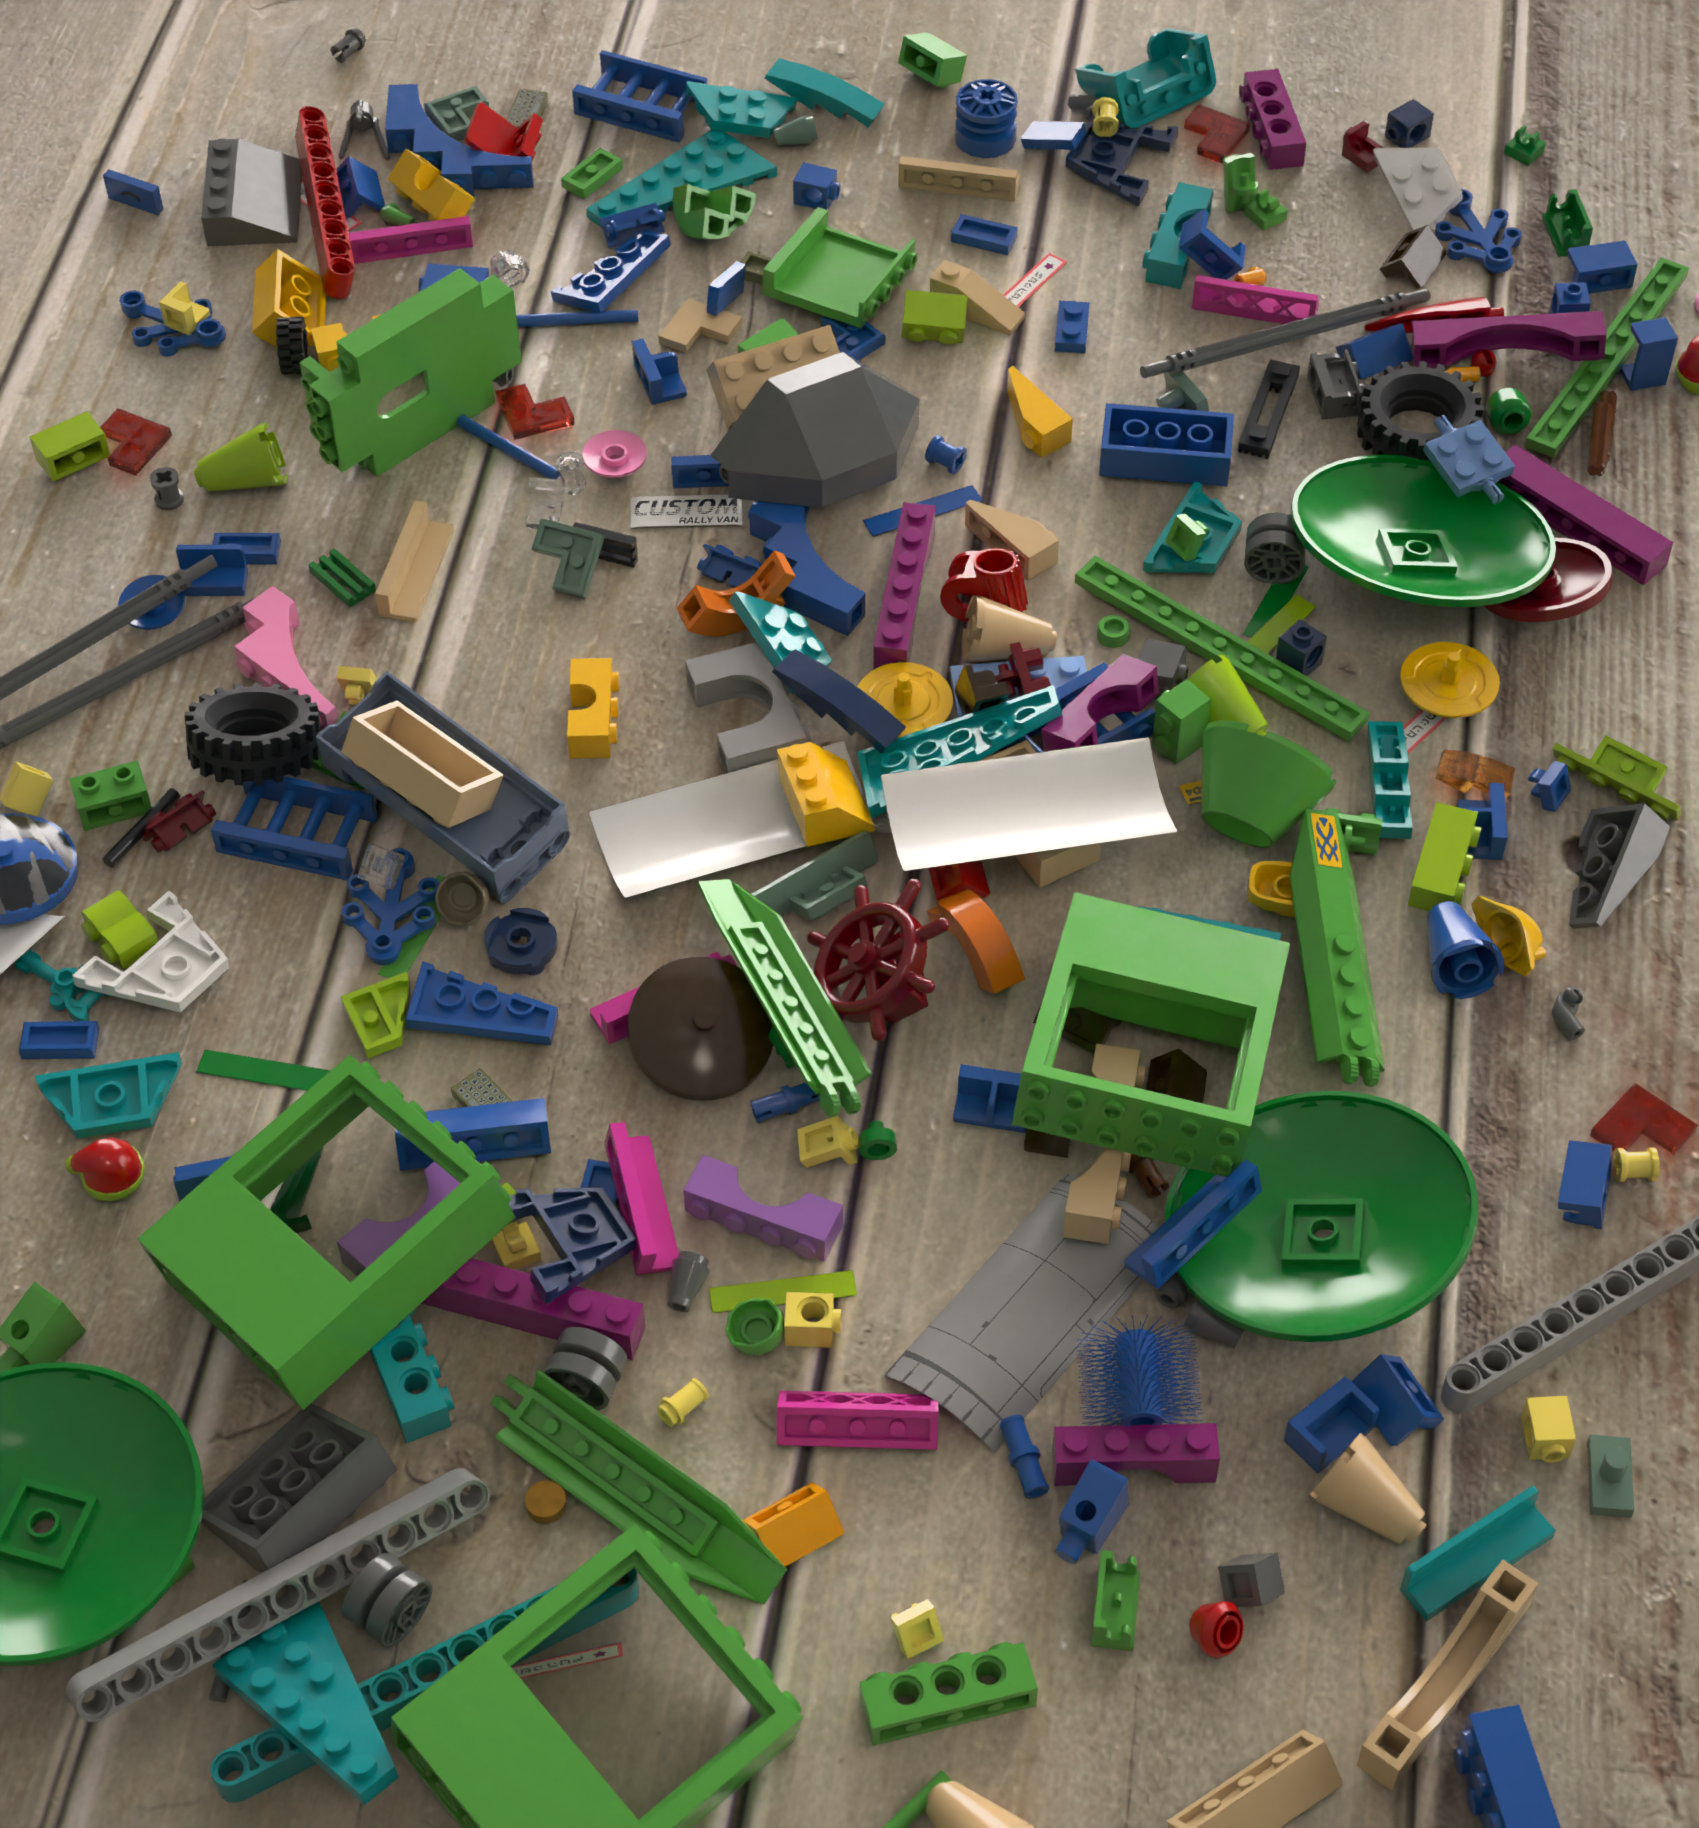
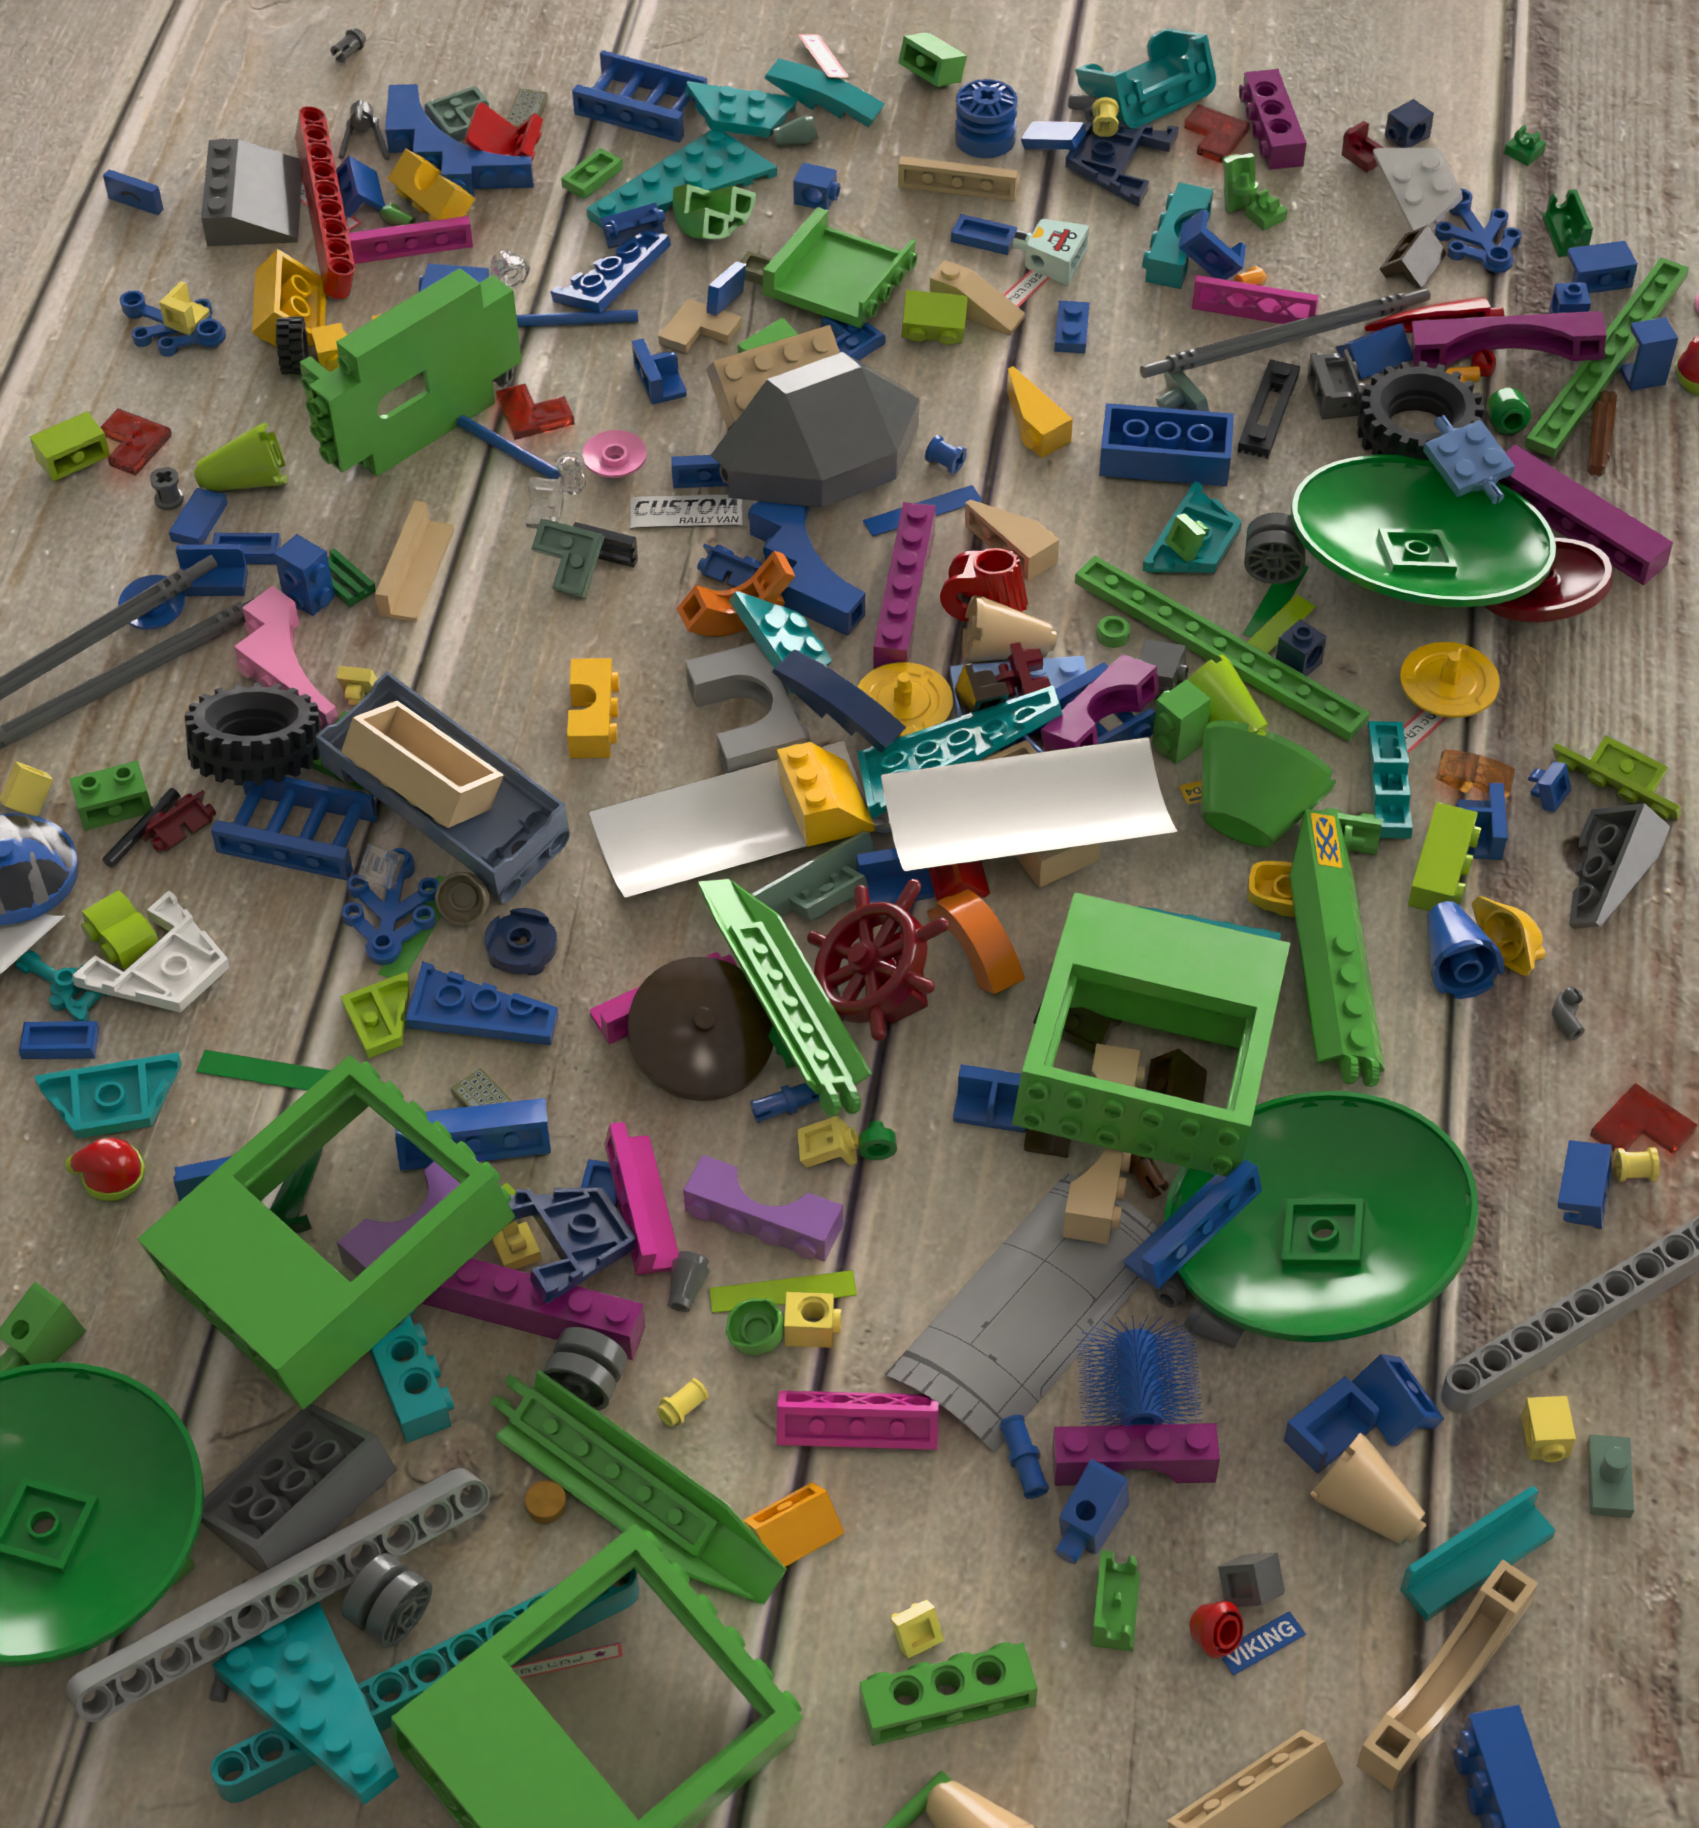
(198, 517): none -> blue tile
(305, 574): none -> blue brick
(823, 55): none -> sticker
(888, 879): none -> blue panel
(1054, 248): none -> light aqua torso
(1264, 1642): none -> blue sticker

